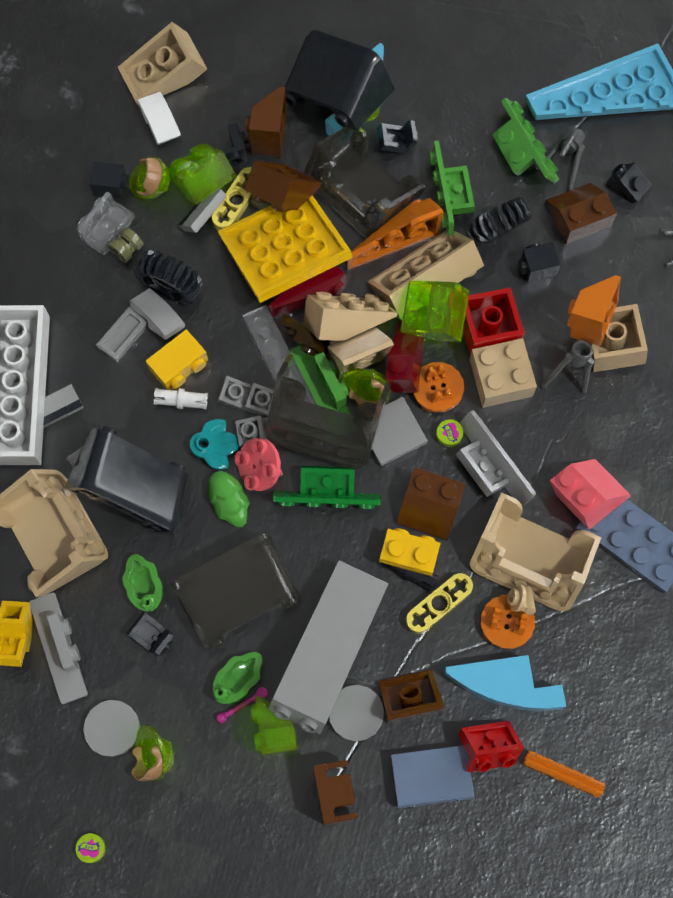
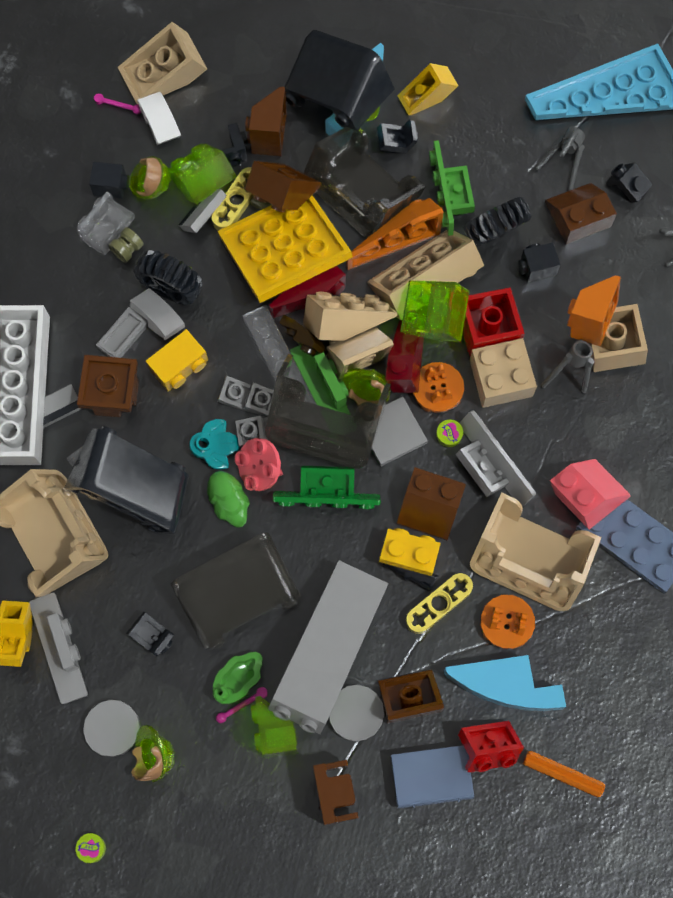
(99, 99): none -> dark pink hinge
(108, 385): none -> reddish brown panel
(142, 583): bright green arm -> none
(180, 398): white pin -> none
(427, 89): none -> yellow slope
(520, 145): bright green bracket -> none
(521, 599): tan plate -> none

